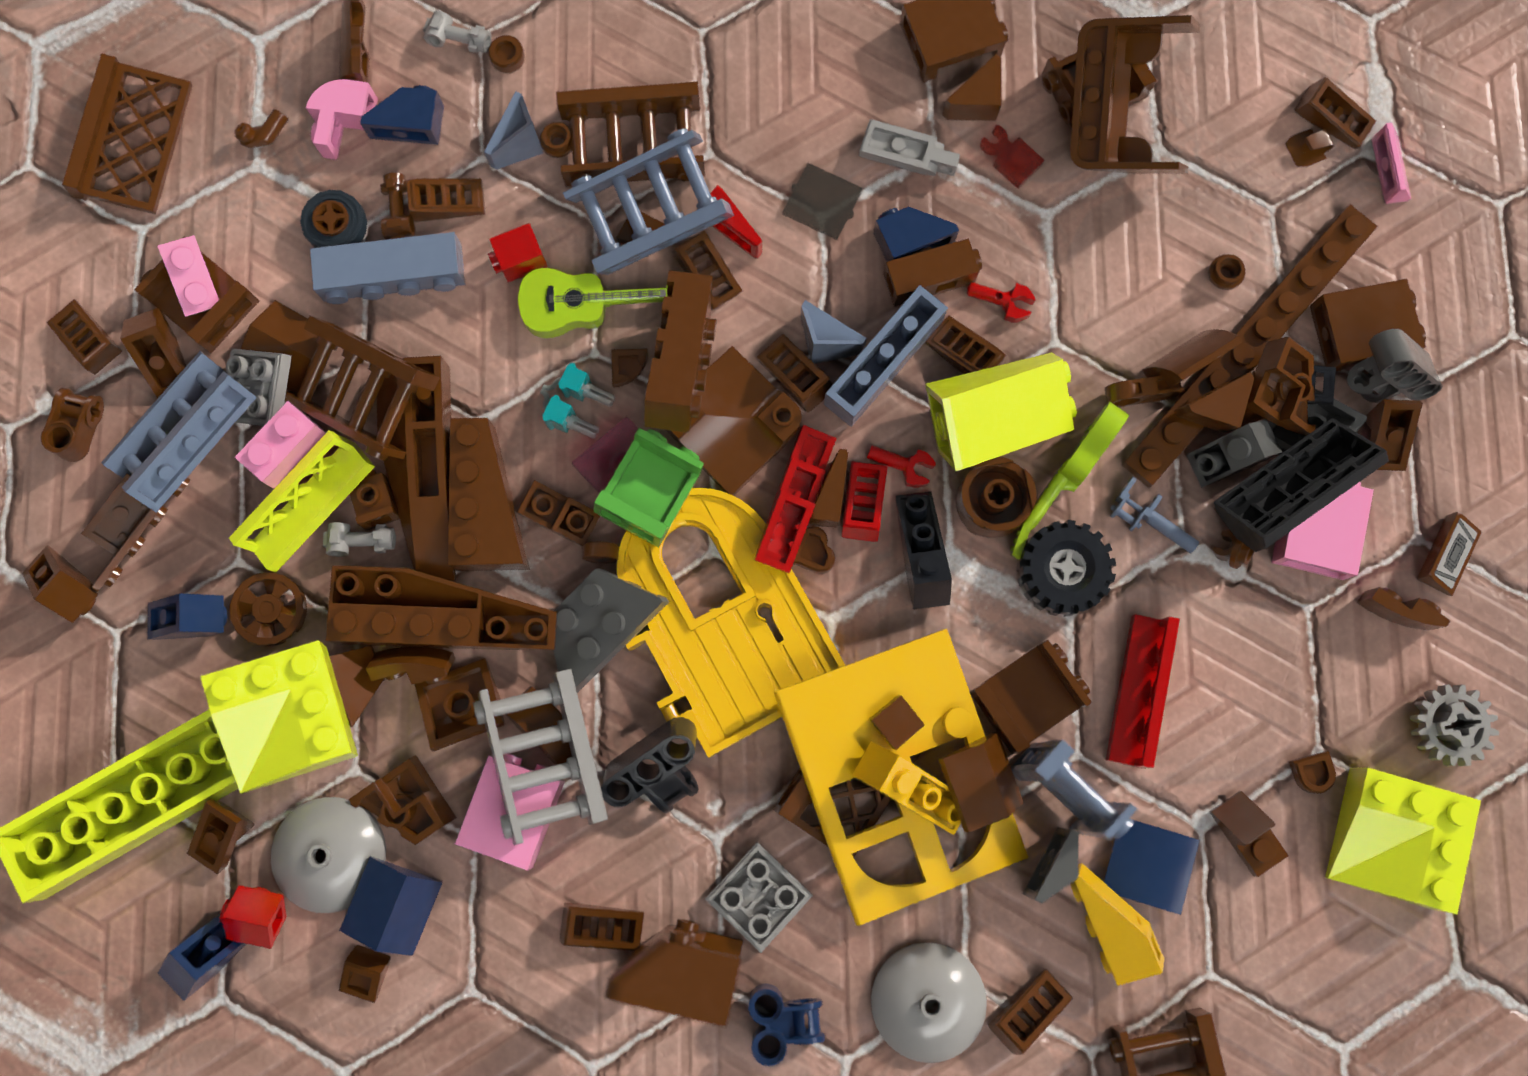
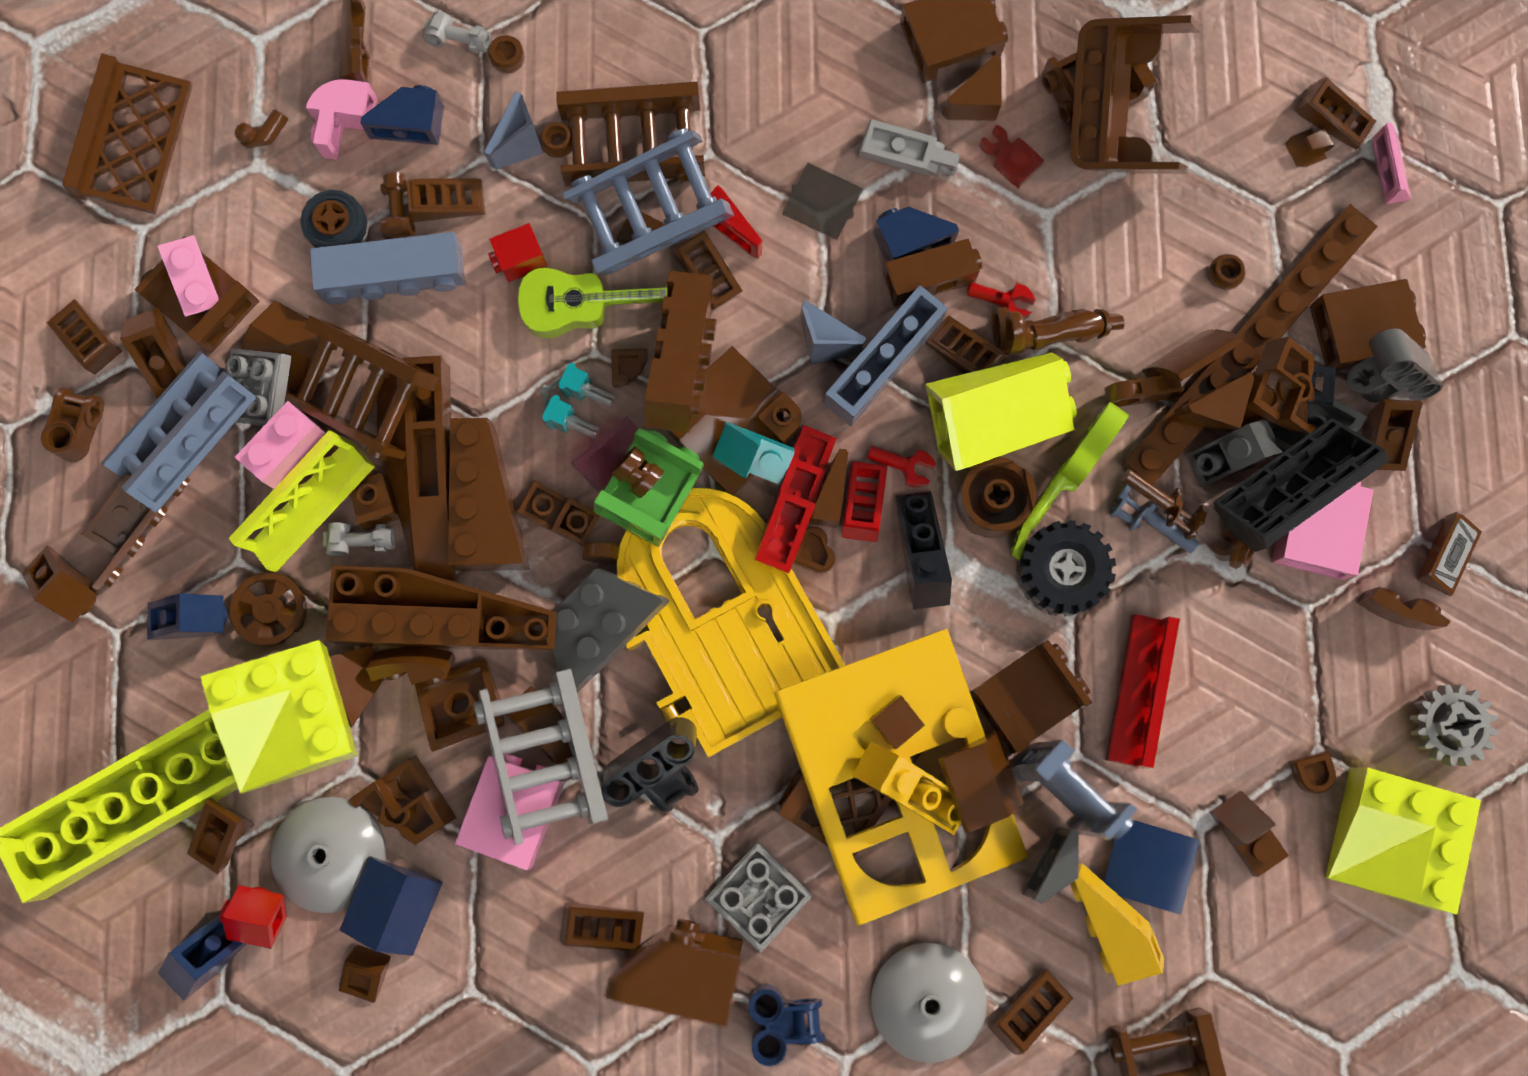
(637, 472): none -> reddish brown wheel
(753, 453): none -> teal slope
(807, 392): reddish brown slope -> none
(1015, 334): none -> reddish brown piece
(1171, 504): none -> reddish brown piece

